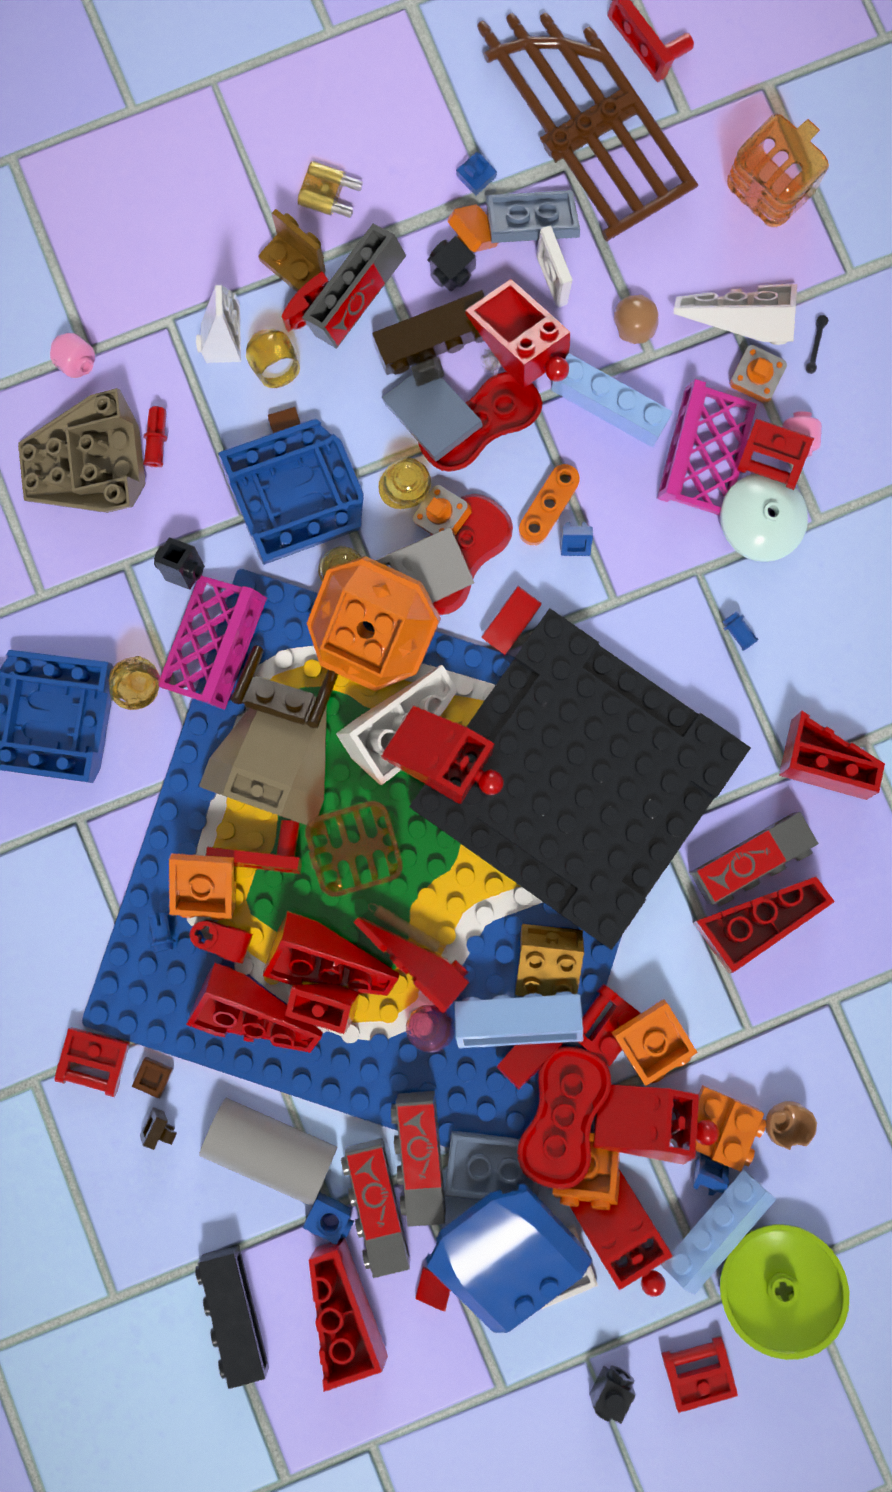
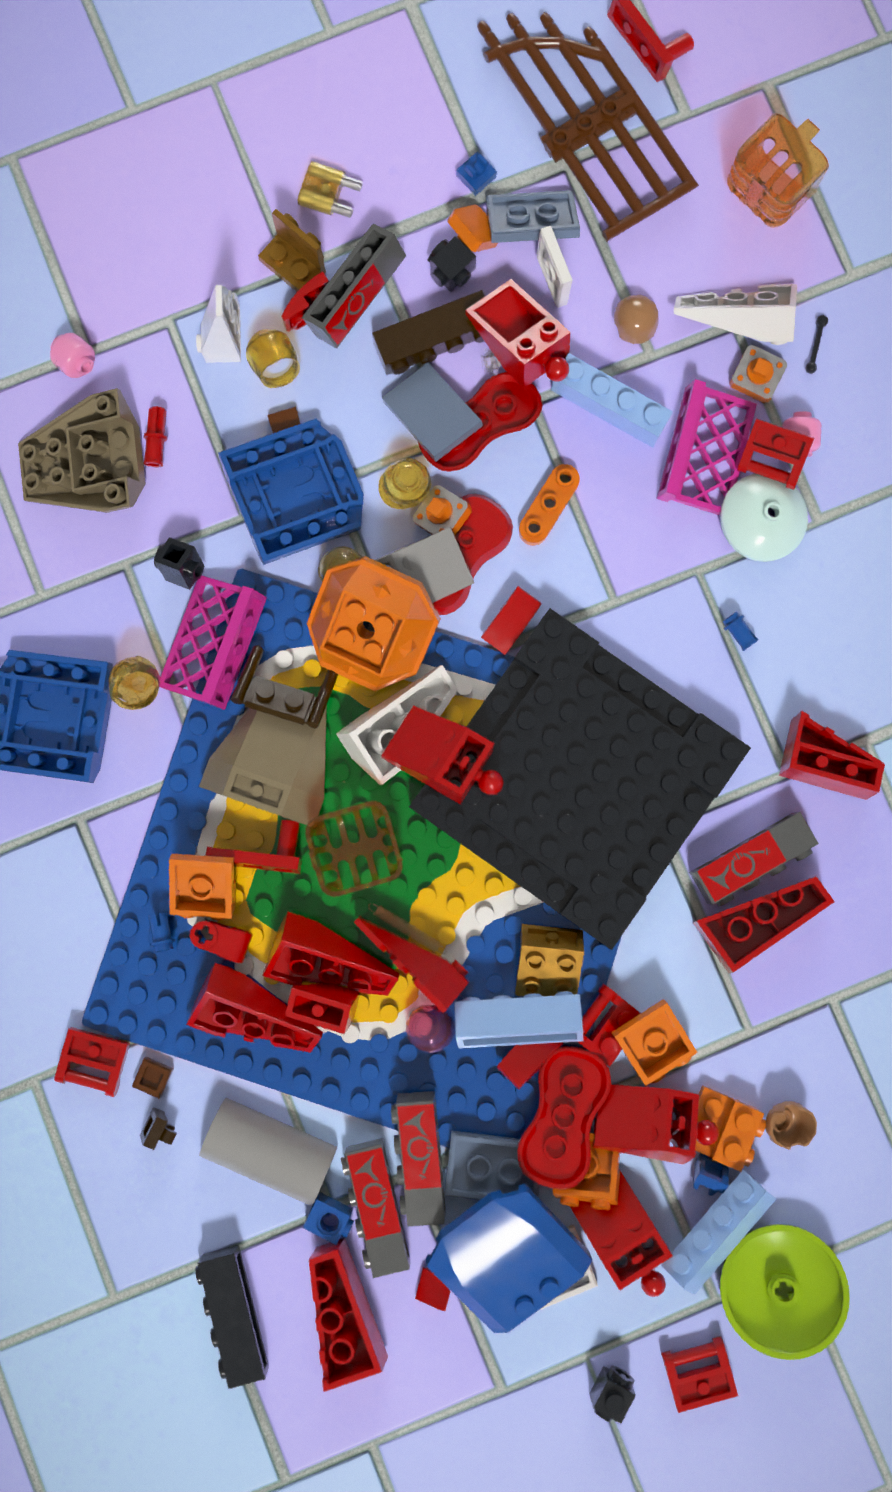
(427, 371): clear smoke slope -> none
(576, 540): blue tile -> none

